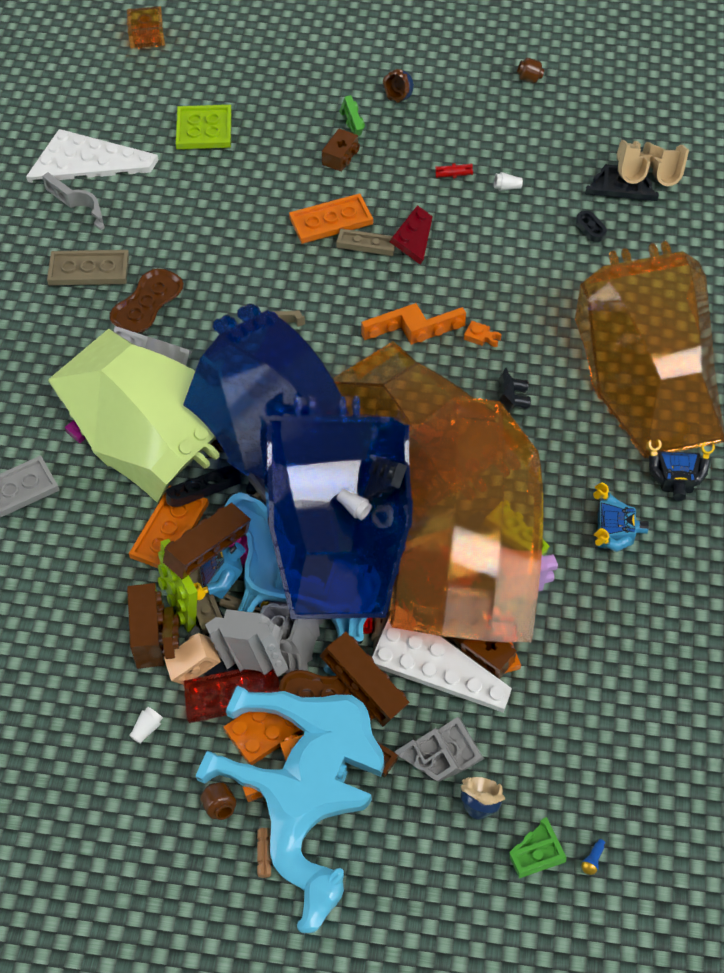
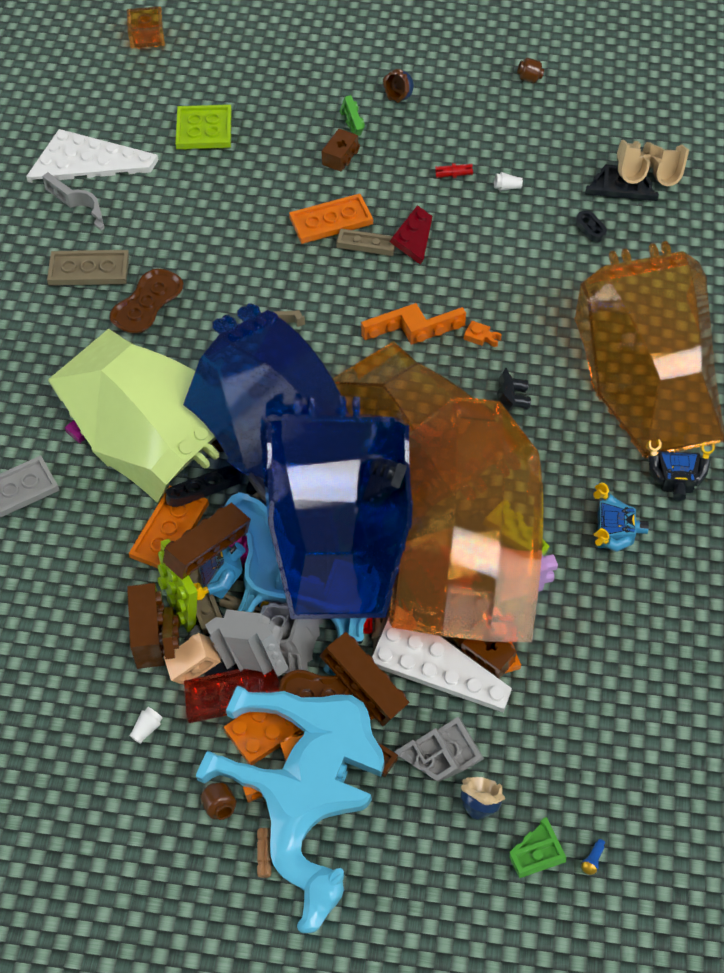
(169, 350): light grey piece -> none
(355, 504): white cone -> none

